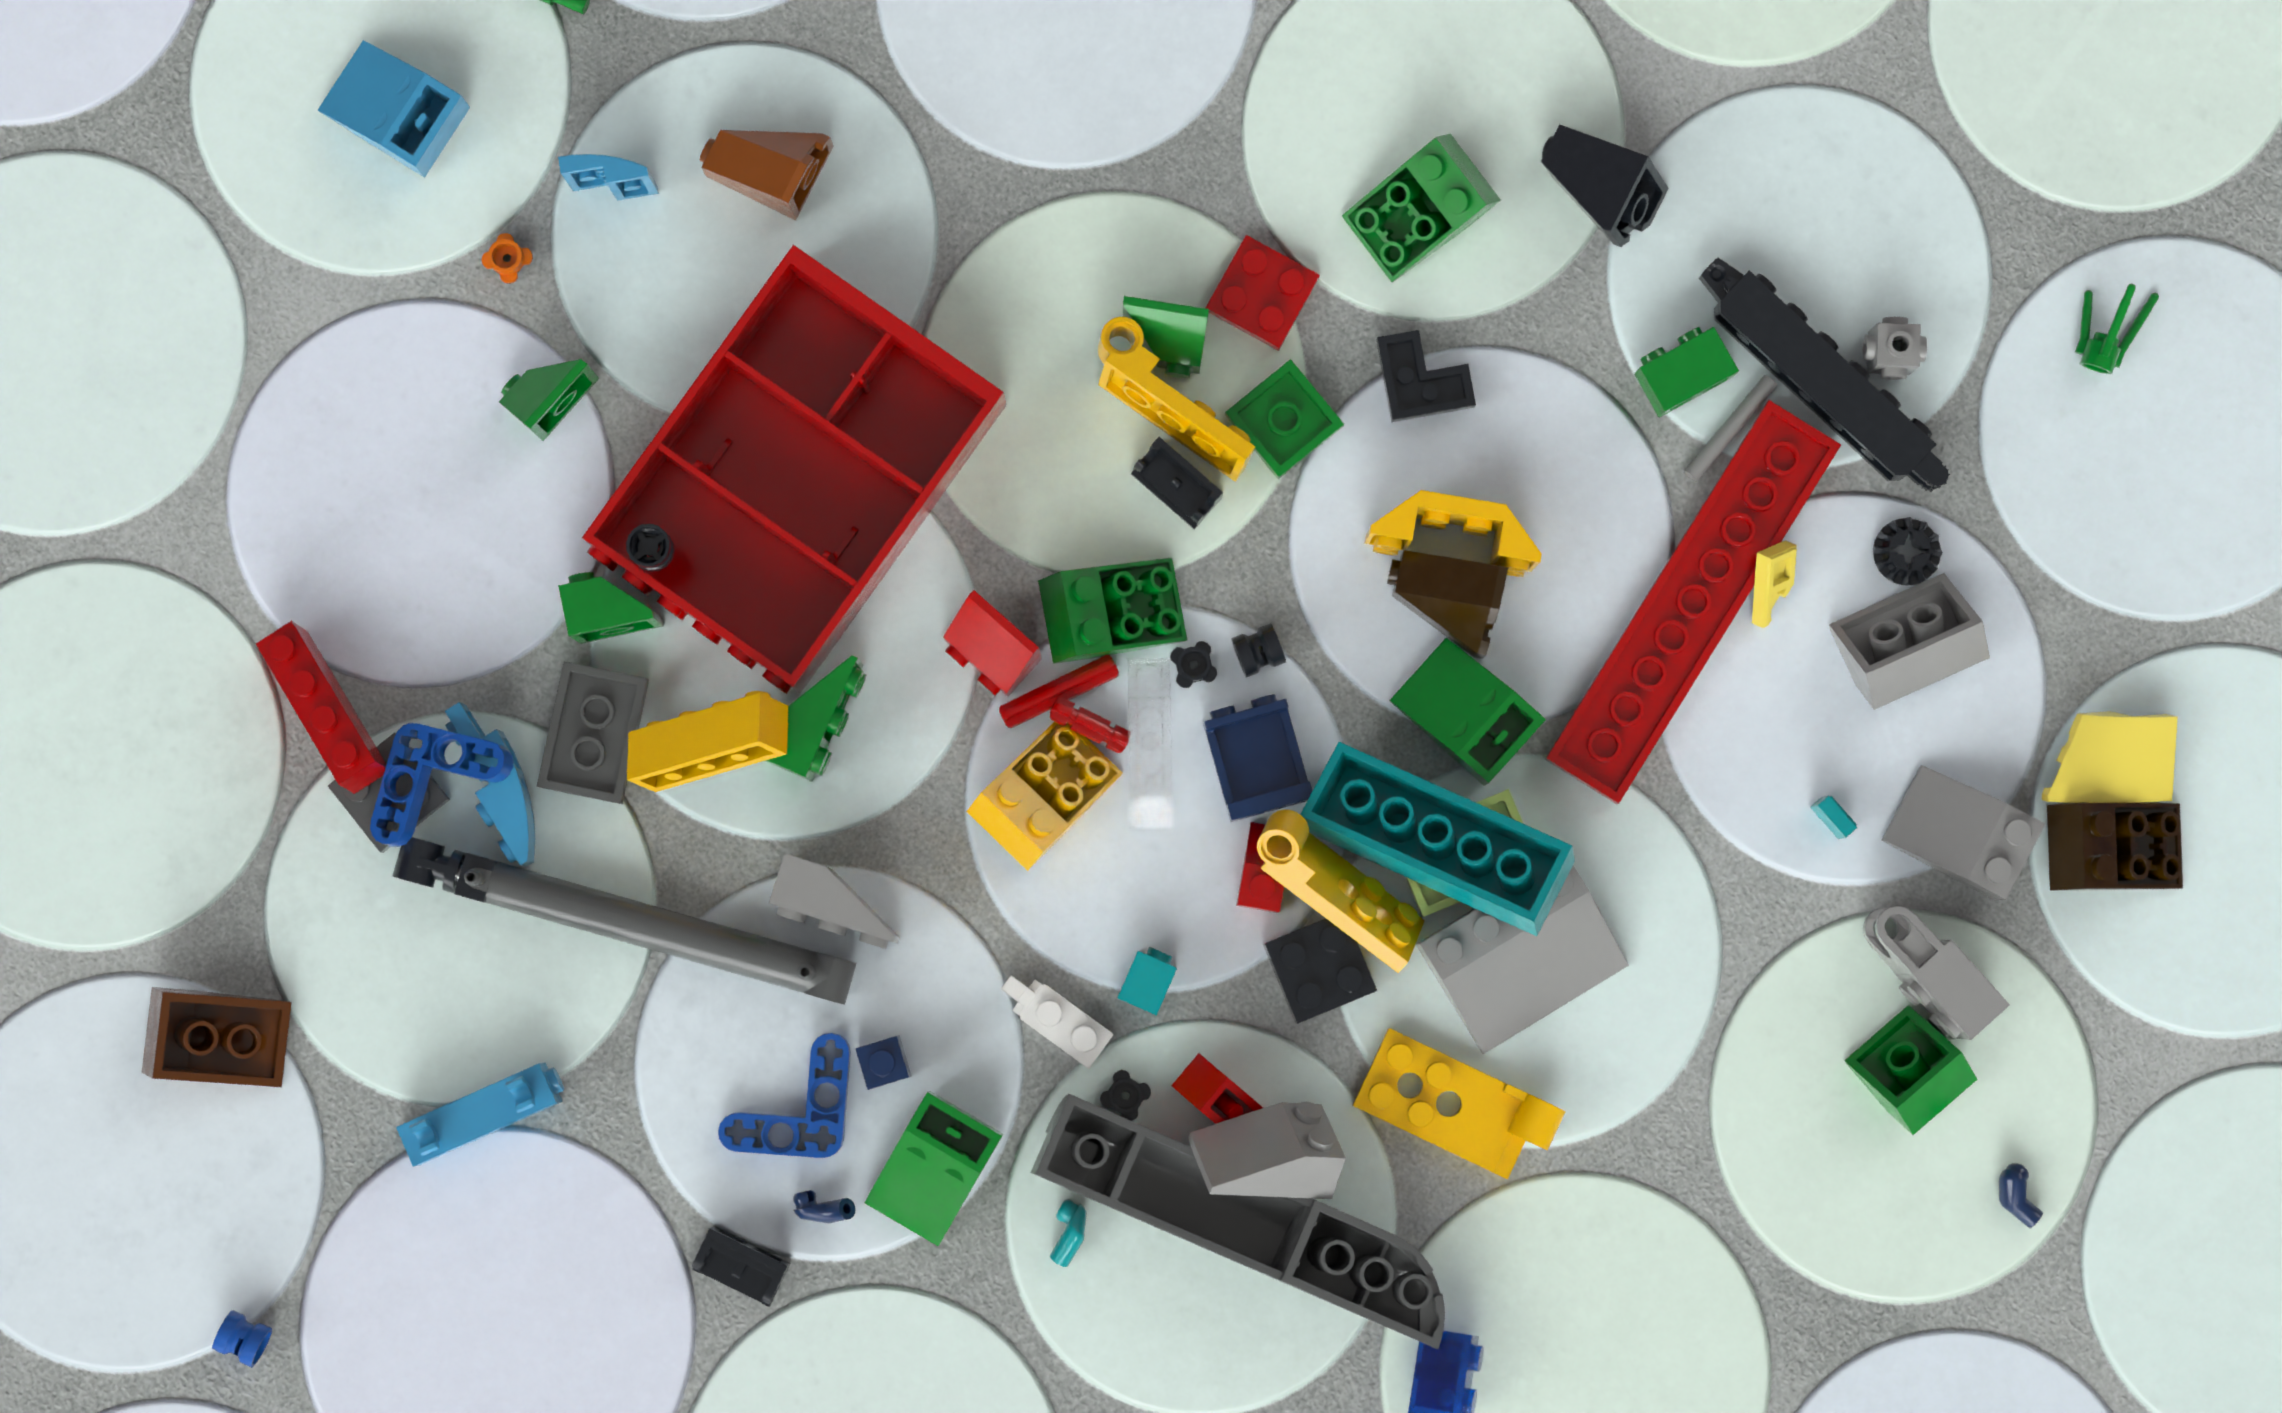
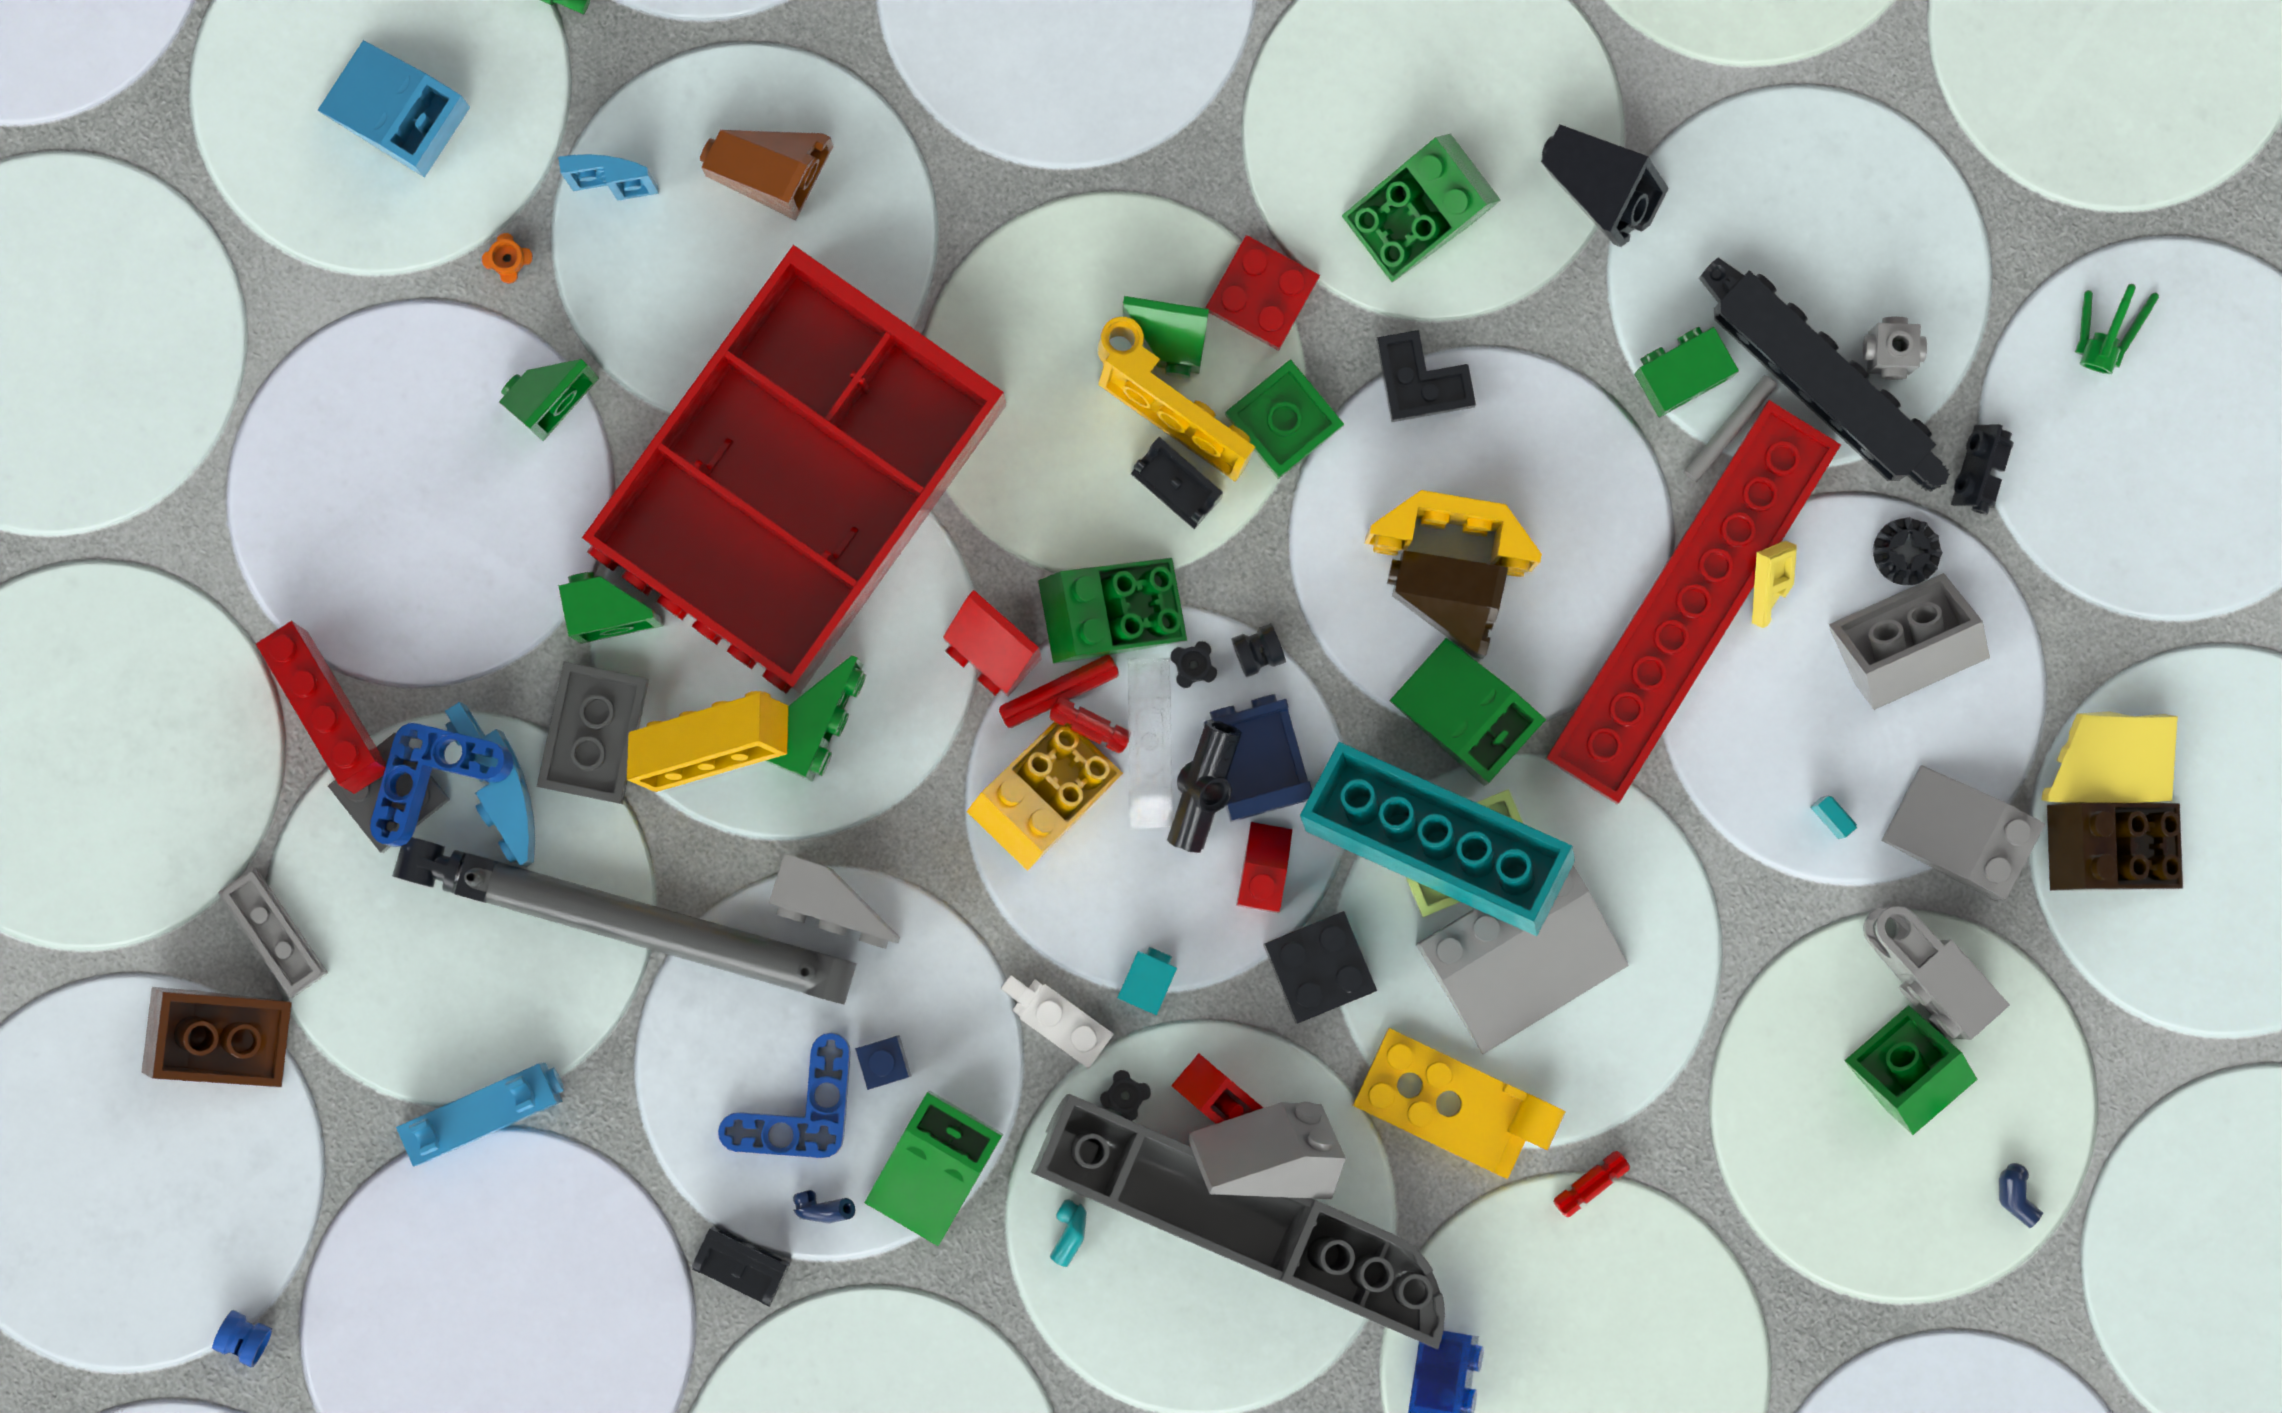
(273, 932): none -> light grey tile
(645, 541): black wheel -> none
(1204, 786): none -> black piece
(1338, 889): yellow hinge -> none
(1591, 1184): none -> red axle
(1986, 449): none -> black hinge

